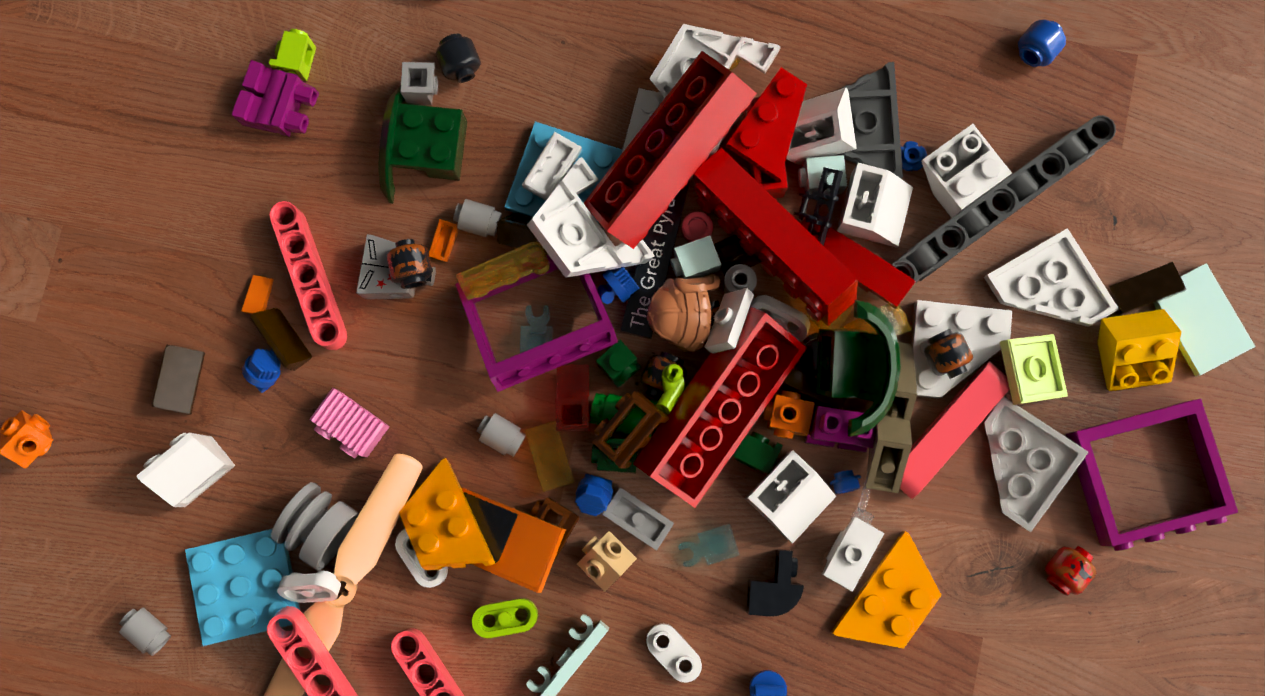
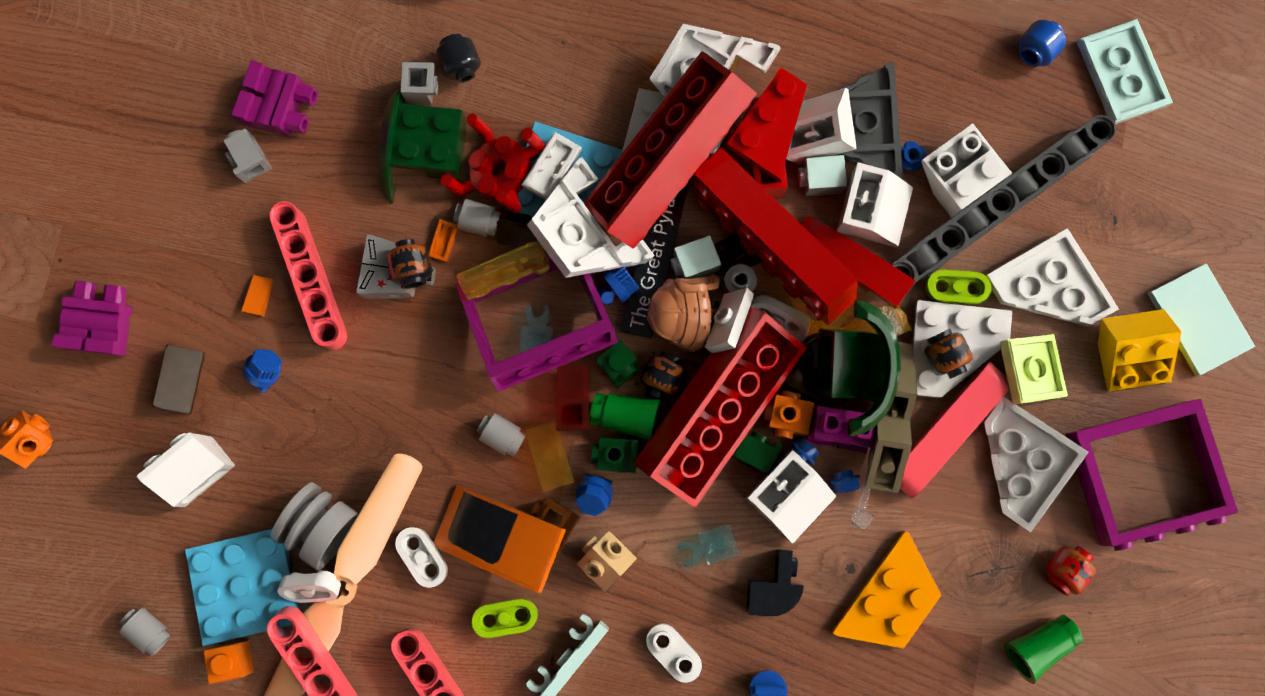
(92, 323): none -> magenta hips
(228, 662): none -> orange brick
(245, 155): none -> light grey brick
(281, 338): dark brown slope -> none
(294, 54): lime brick -> none
(348, 423): bright pink brick -> none
(443, 523): light orange wing -> none
(485, 160): none -> red plate
(638, 437): reddish brown window -> none
(638, 518): light grey plate -> none
(673, 387): lime arm -> none
(696, 226): coral tile -> none
(805, 450): none -> blue plate
(820, 196): black piece -> none
(852, 553): white brick -> none
(956, 287): none -> lime plate
(1043, 647): none -> green plant
(1124, 72): none -> light aqua tile
(1147, 288): dark brown slope -> none

